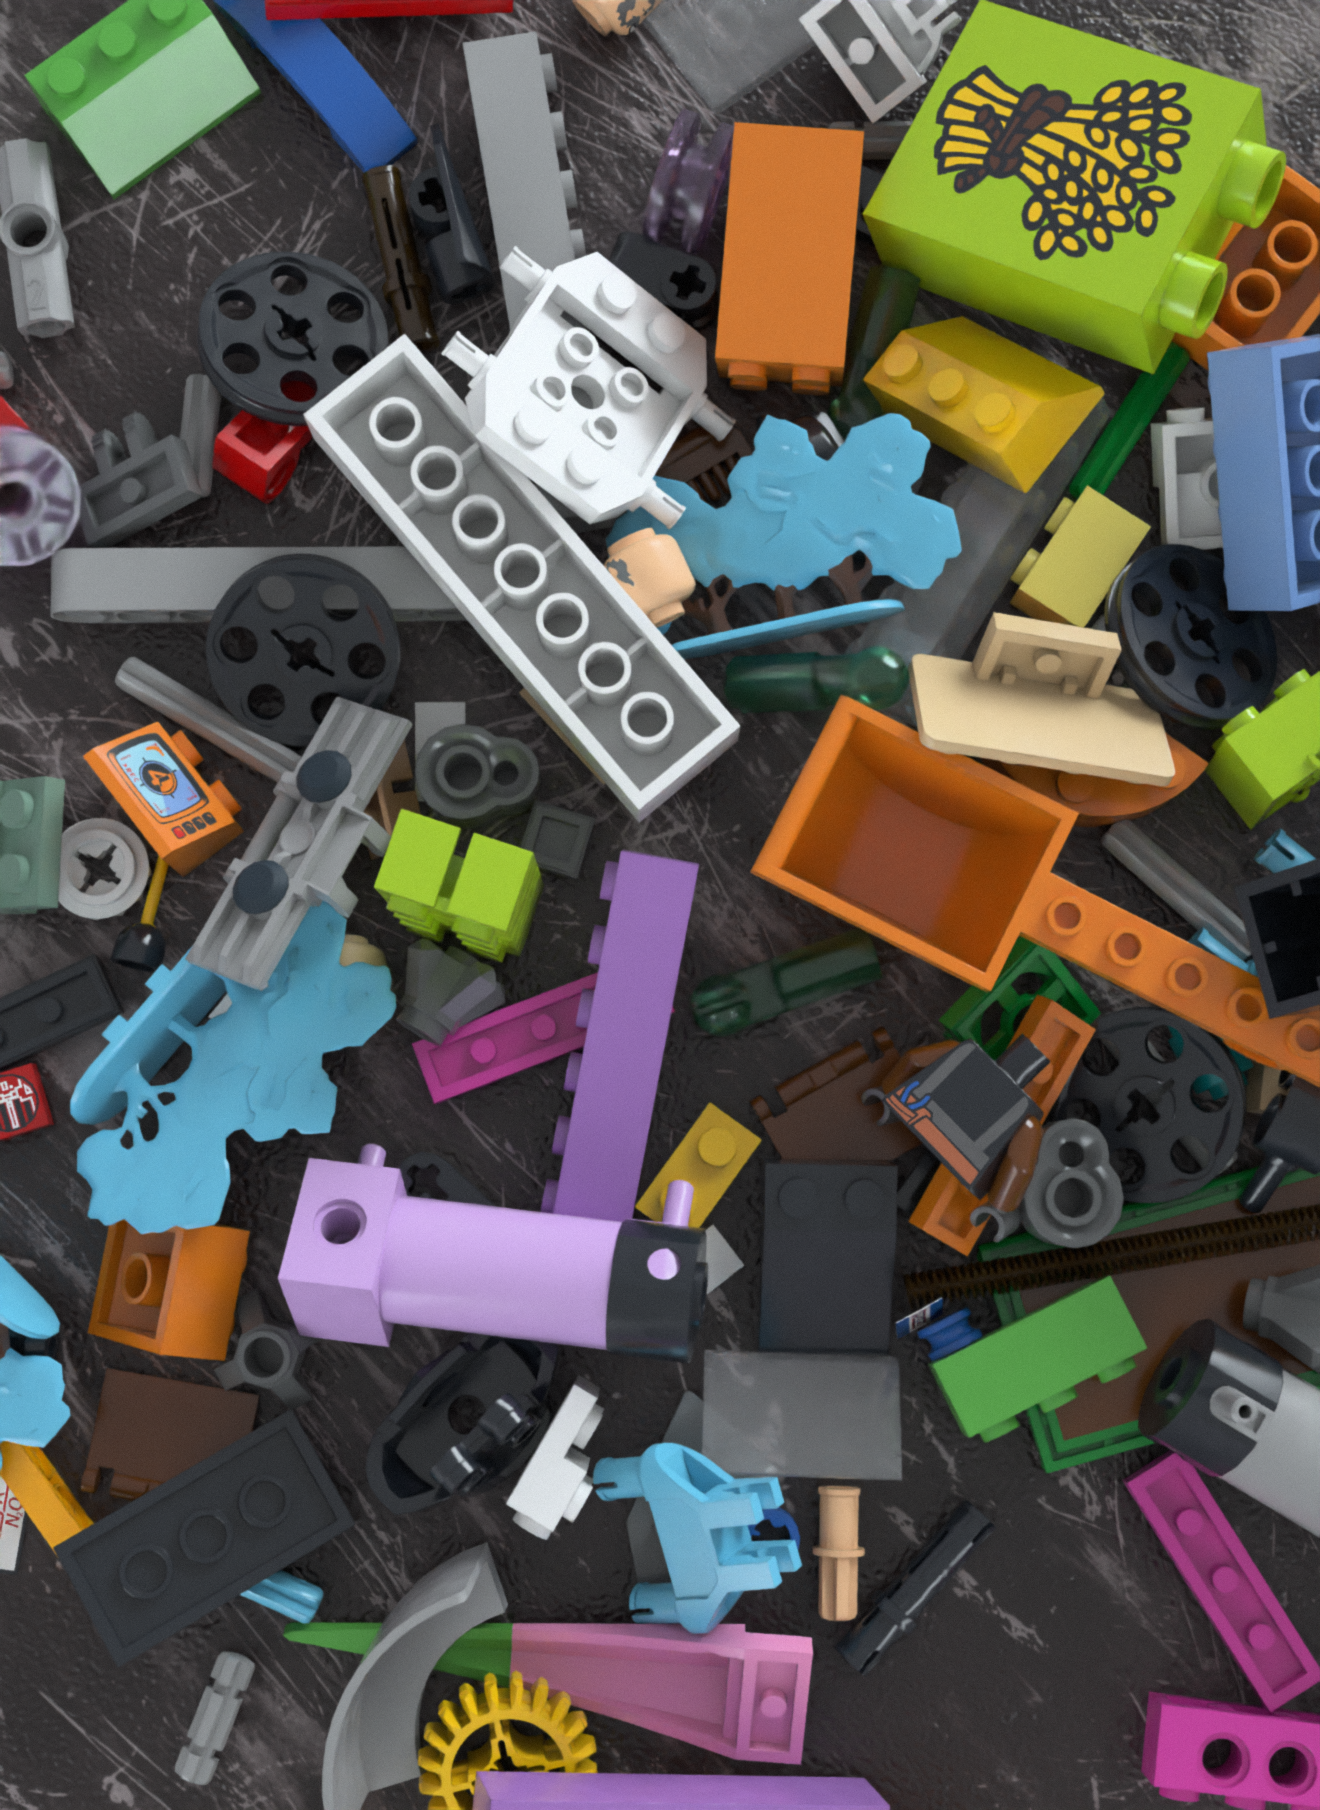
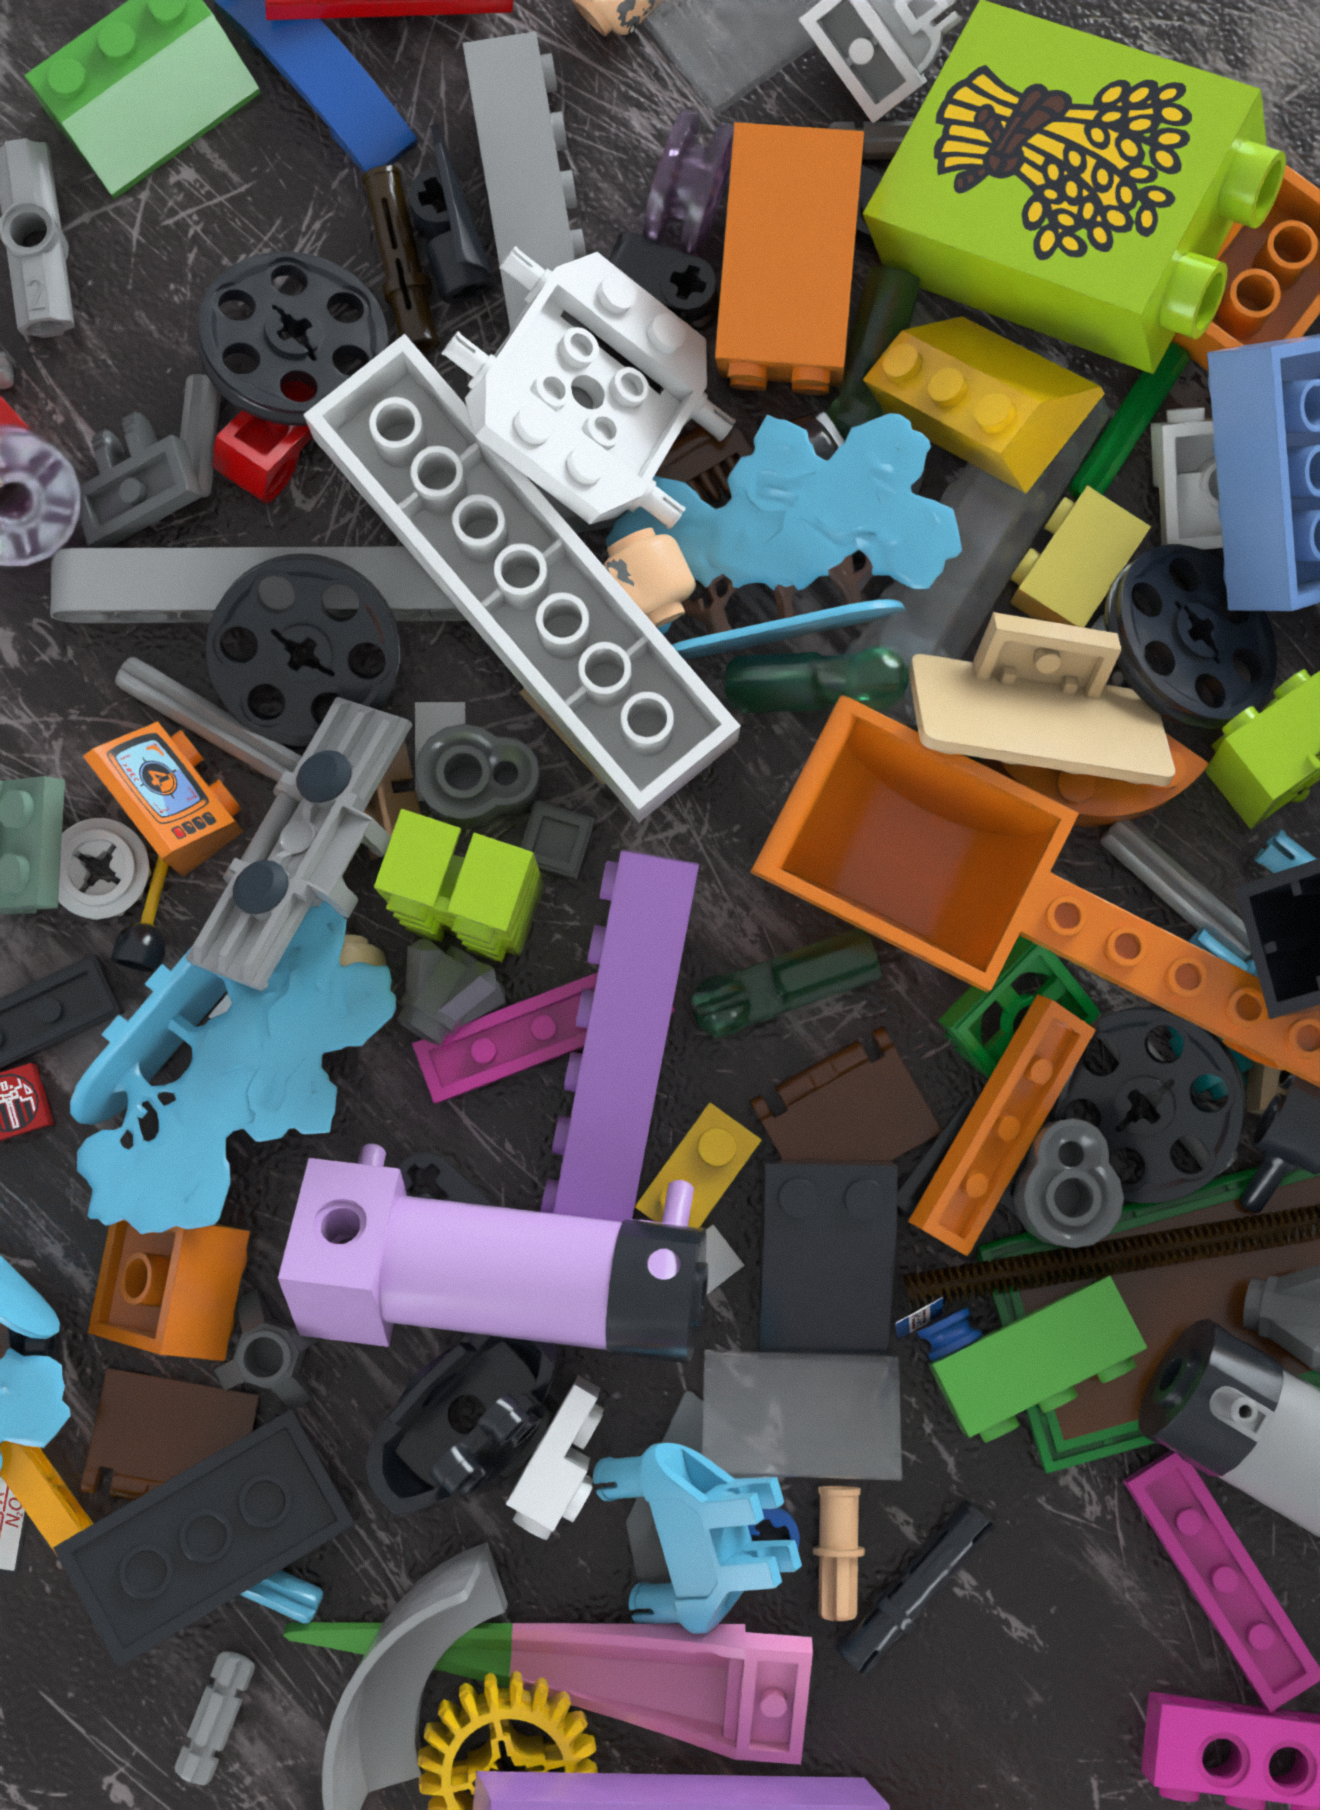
(972, 1117): torso -> none

